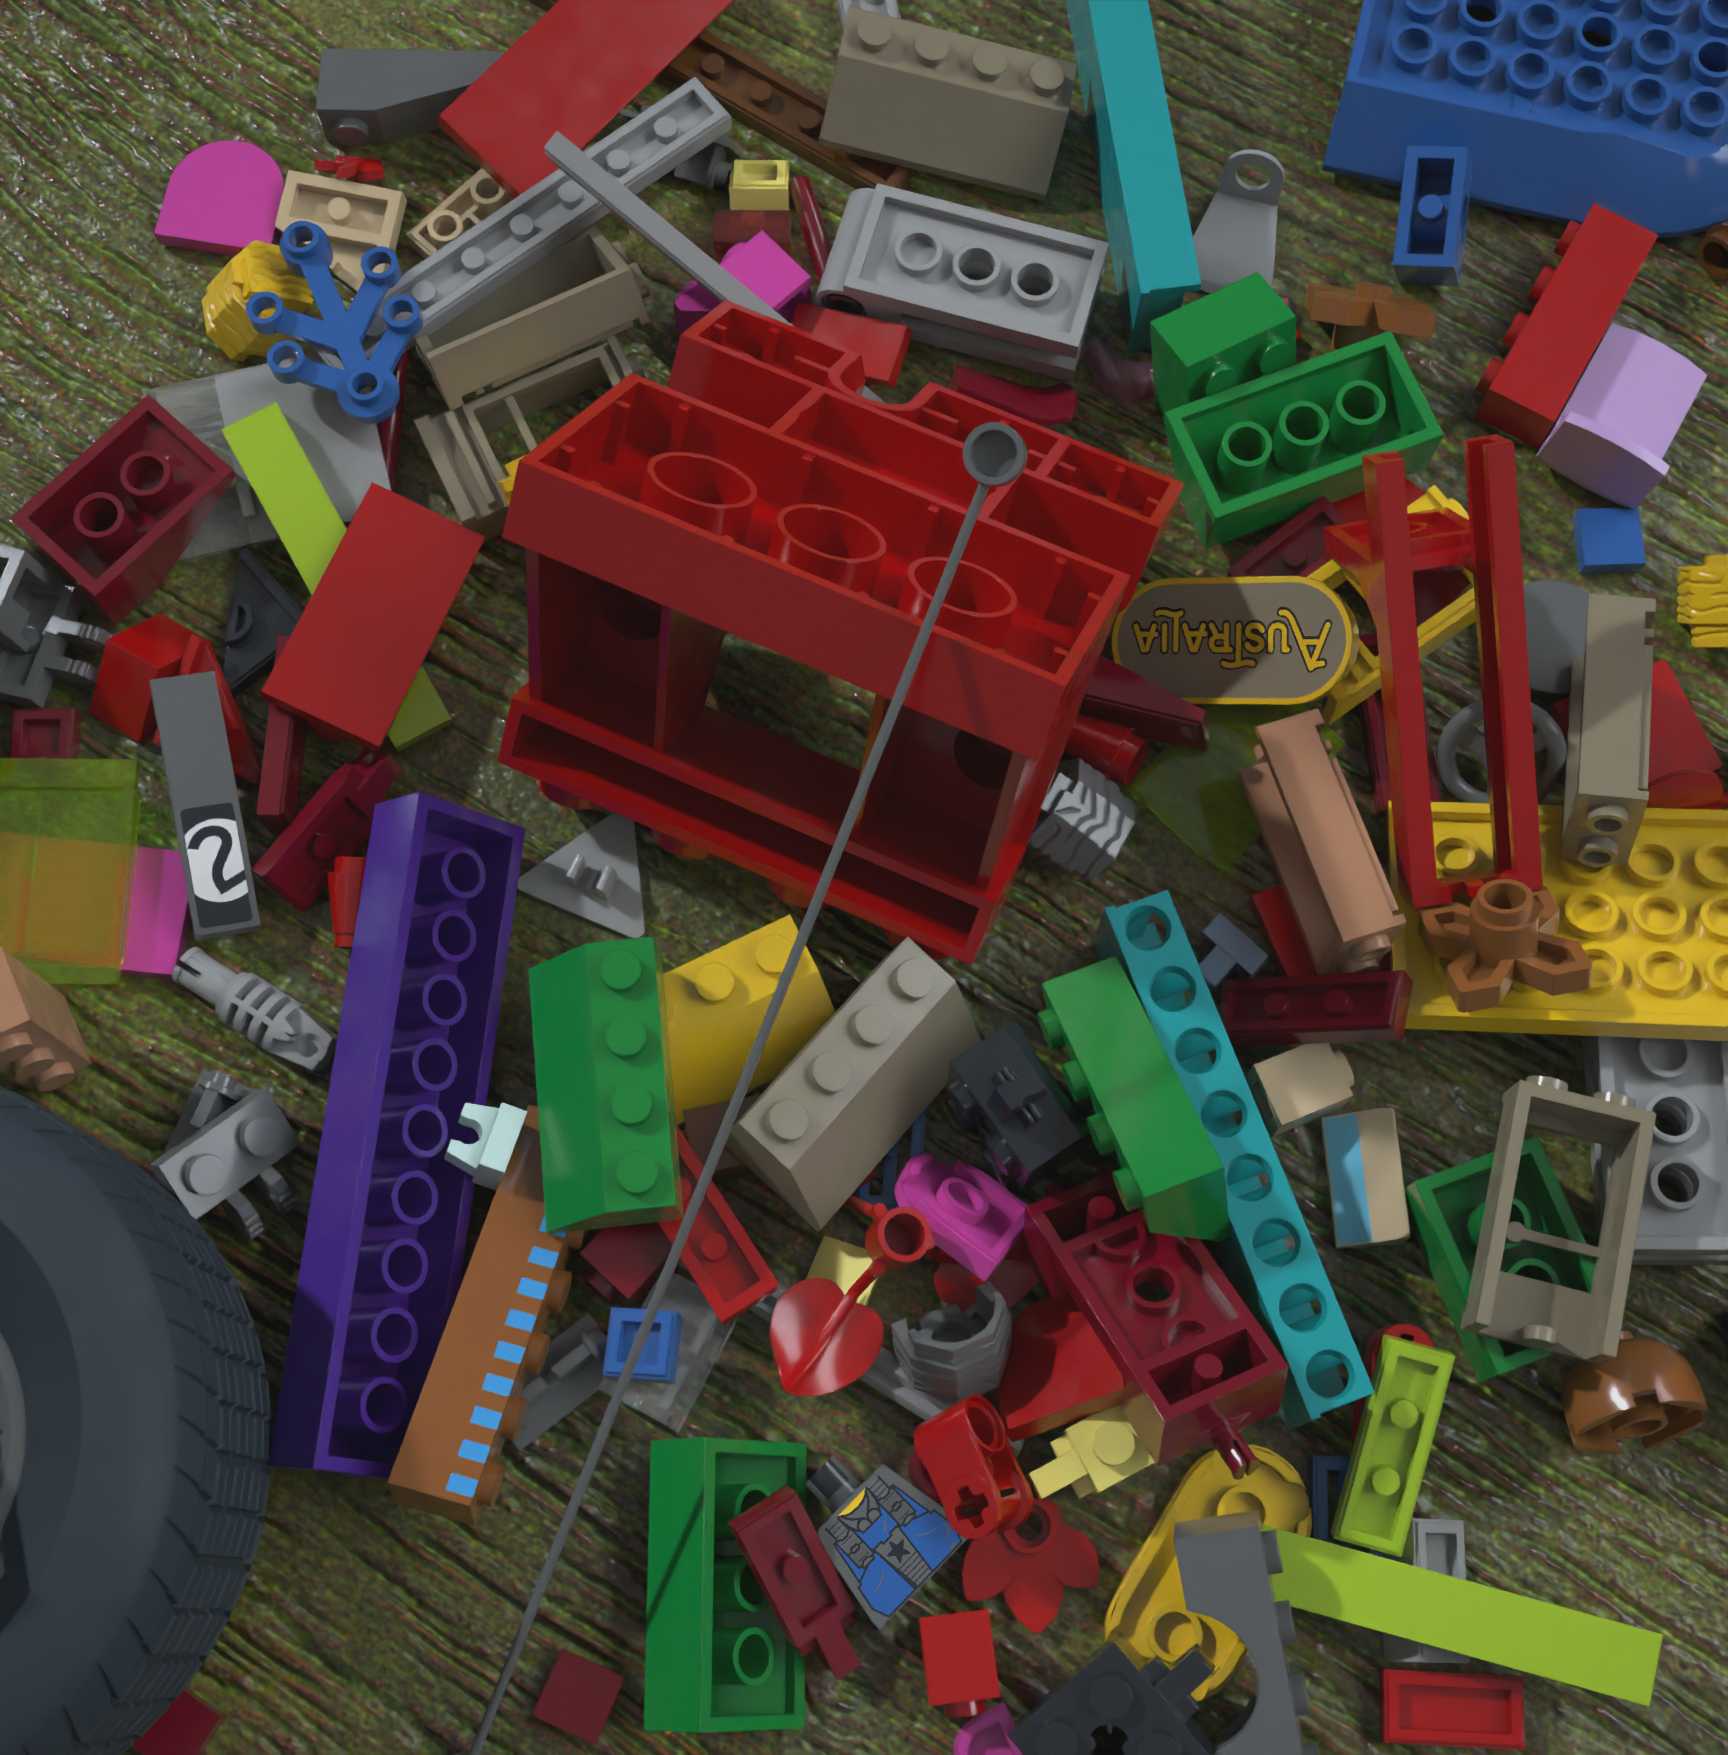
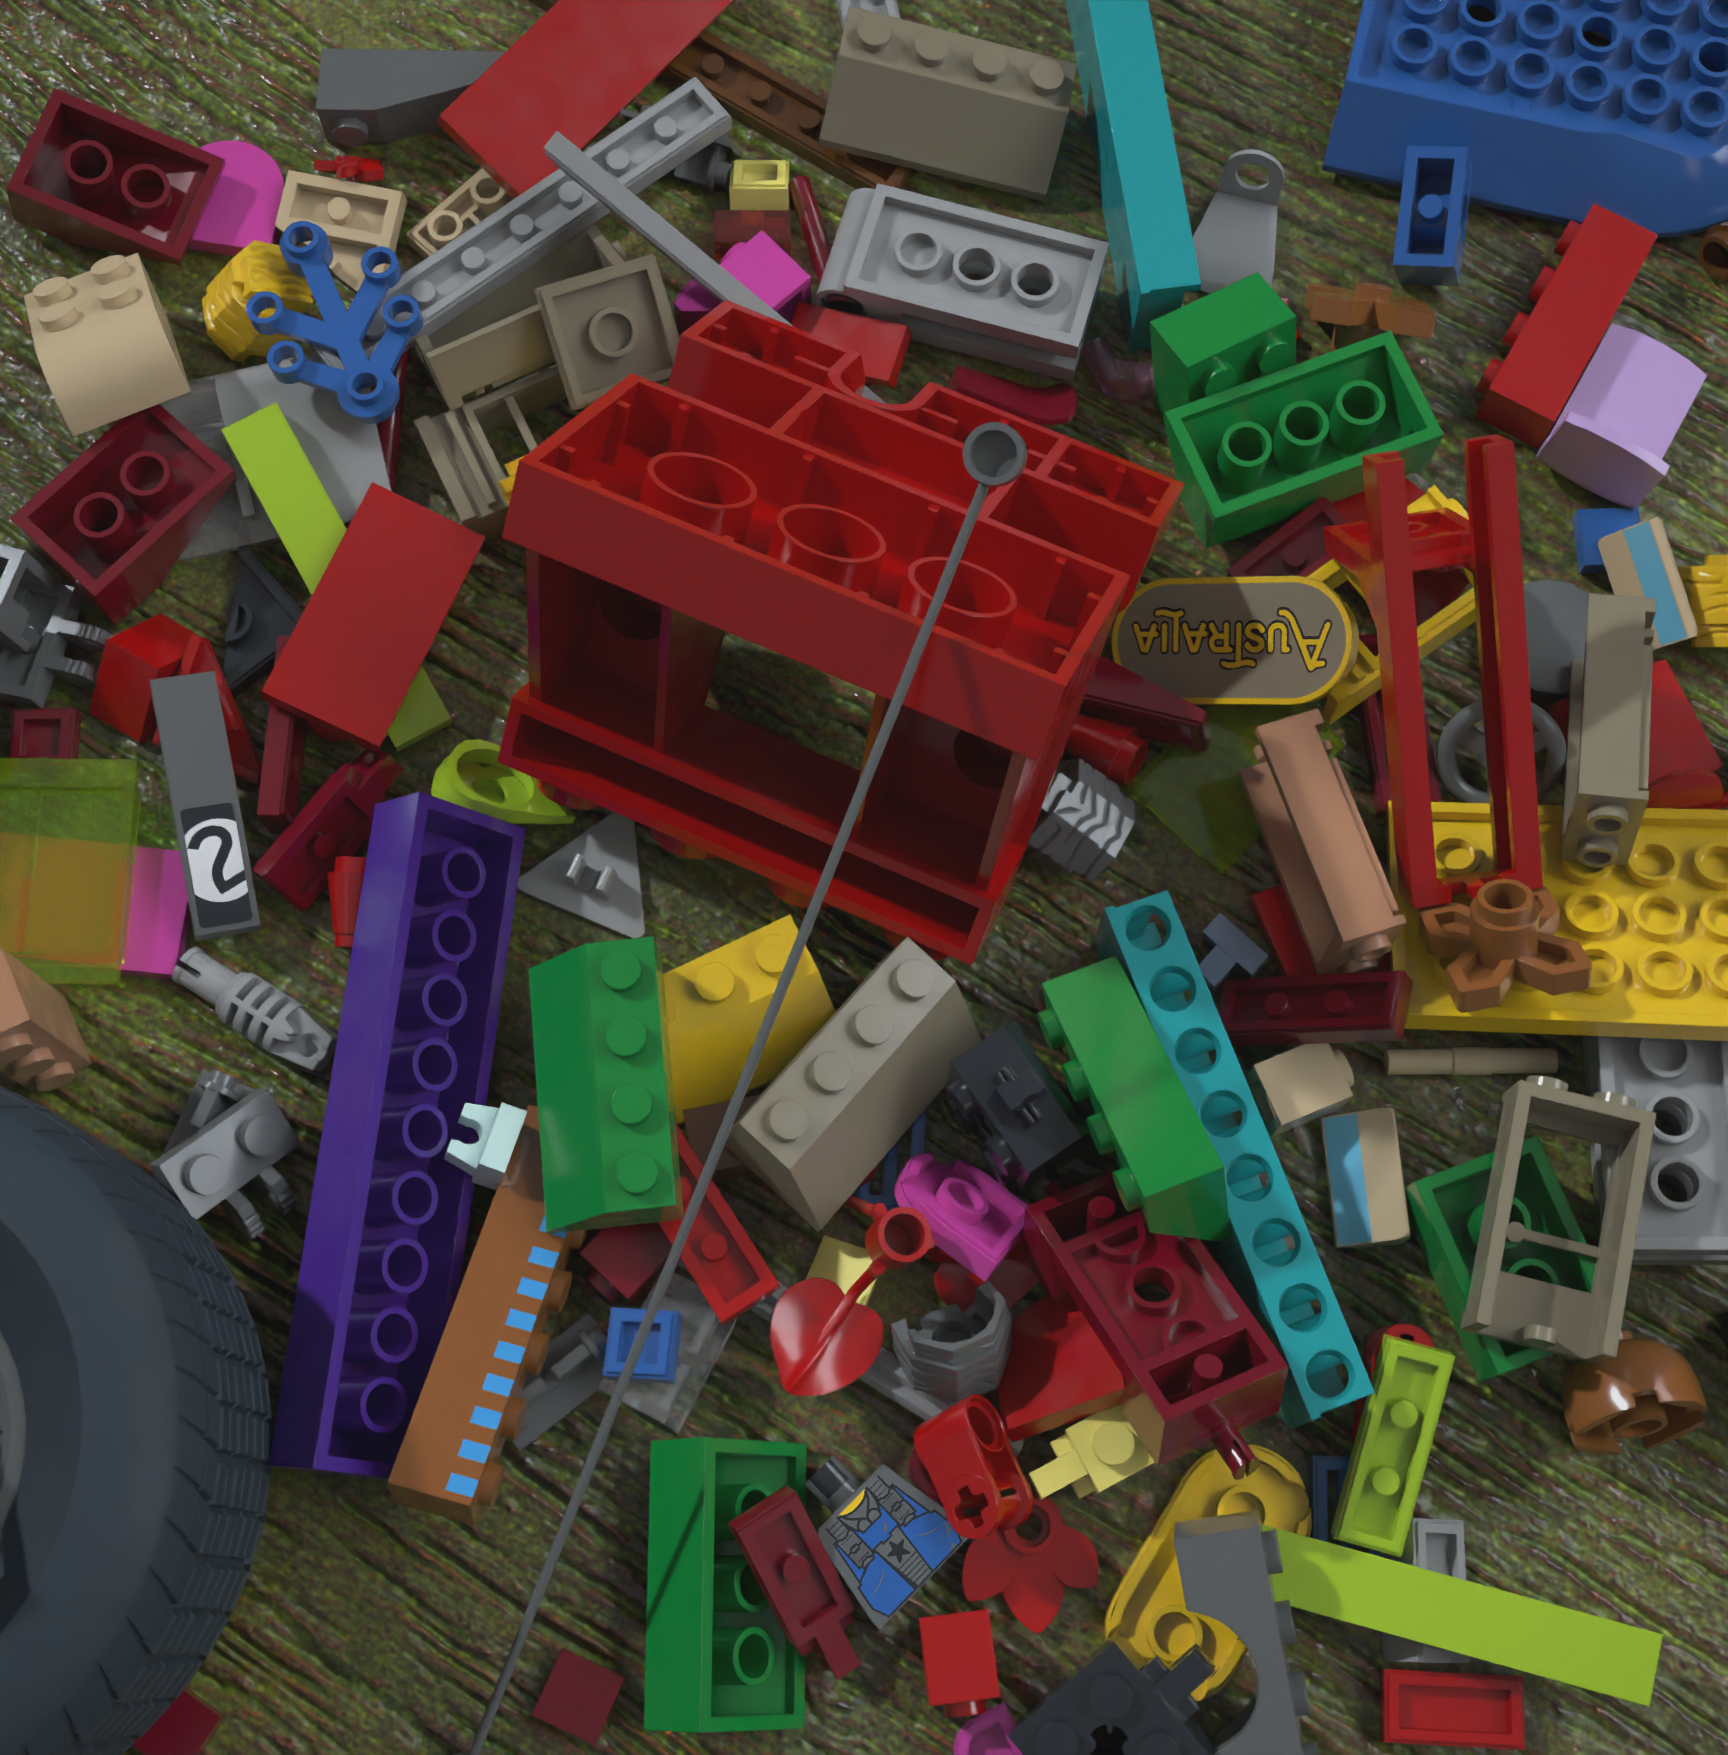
(104, 343): none -> tan brick
(111, 182): none -> dark red slope
(482, 784): none -> lime piece
(609, 327): none -> dark tan tile
(1470, 1061): none -> tan piece
(1643, 566): none -> slope

